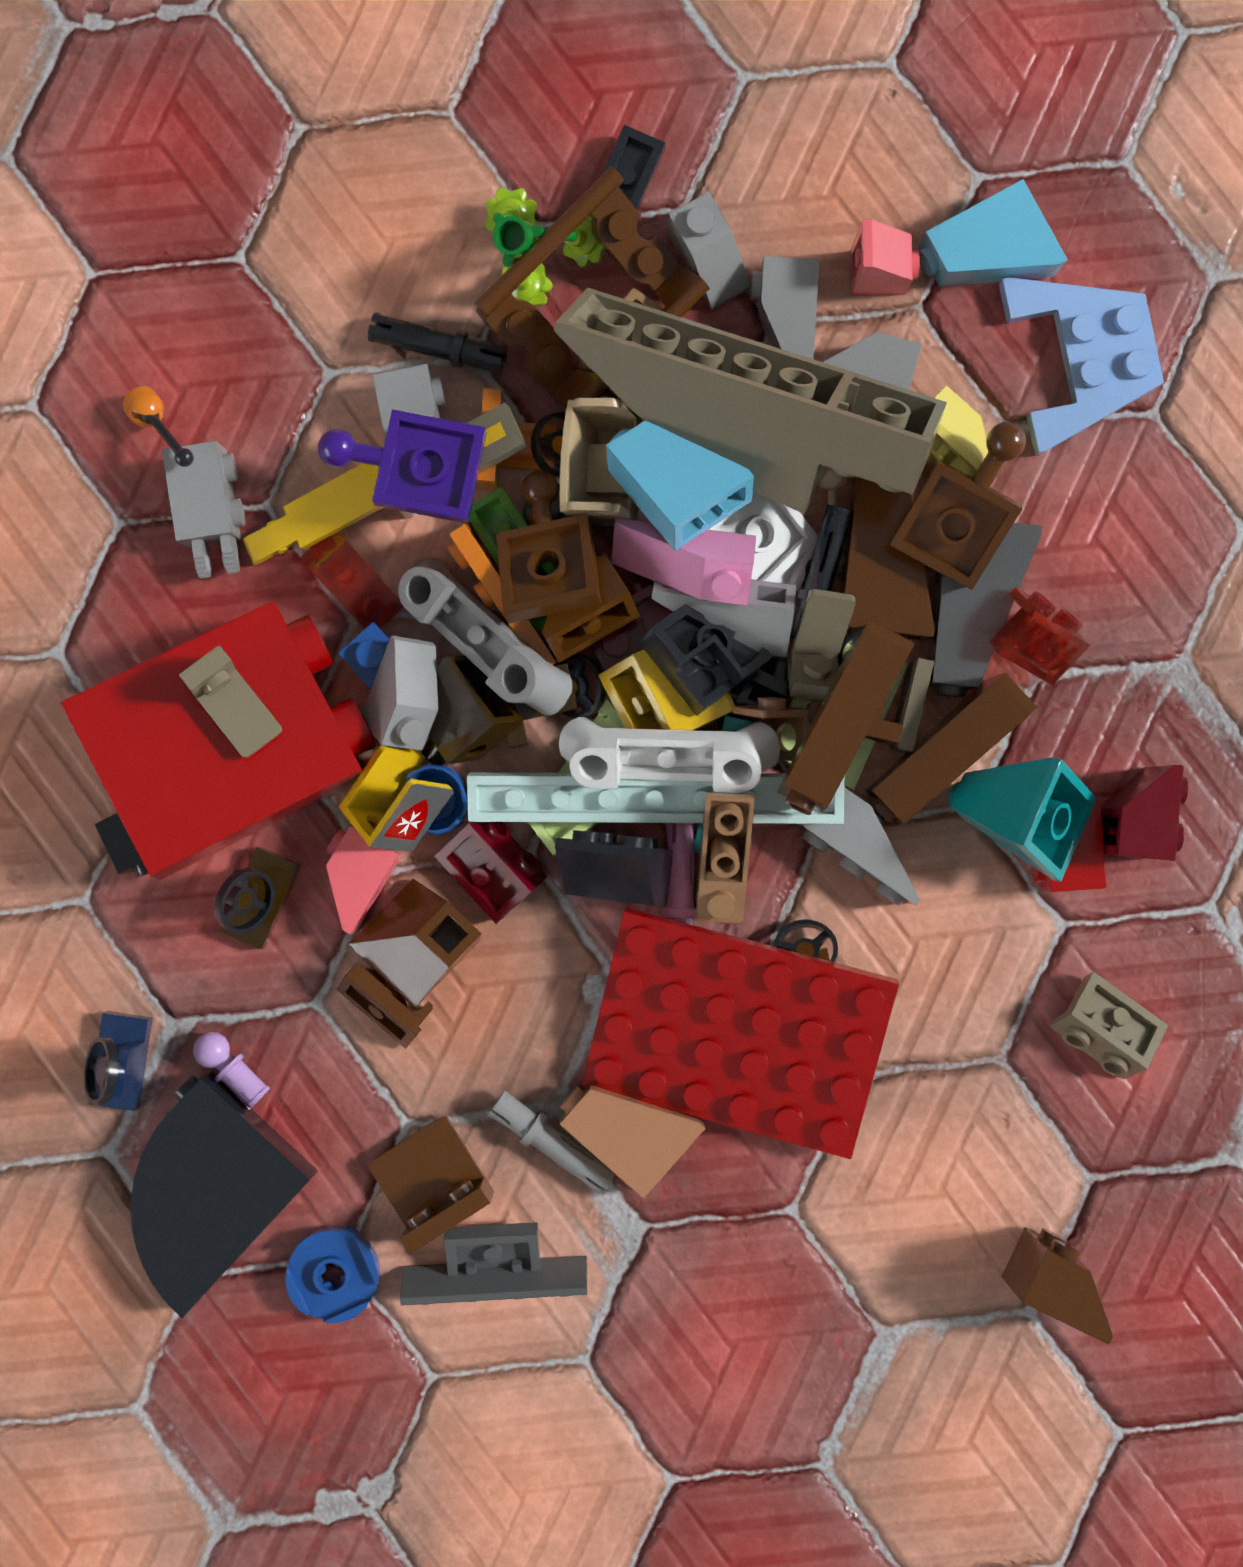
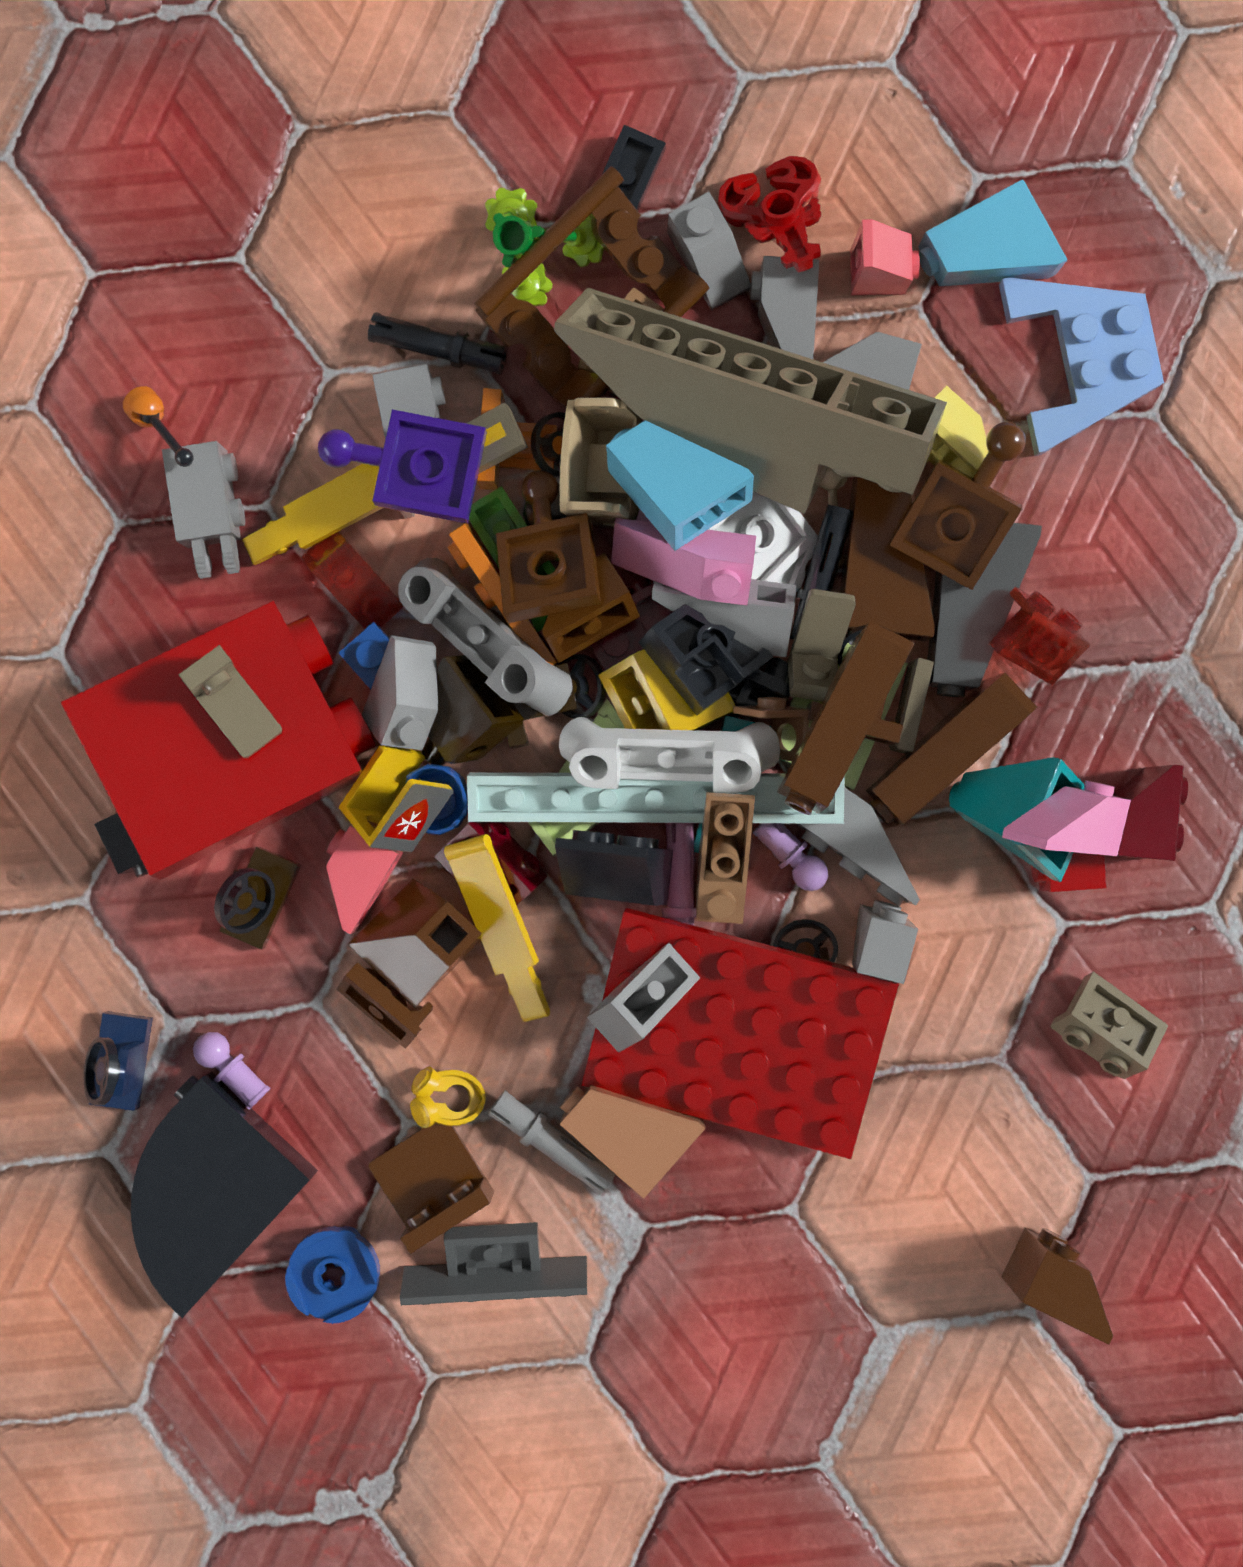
(428, 1113): none -> yellow piece
(498, 921): none -> yellow piece
(643, 998): none -> light grey slope
(782, 212): none -> red animal
(808, 871): none -> lavender pin
(883, 941): none -> light grey slope
(1074, 821): none -> bright pink slope

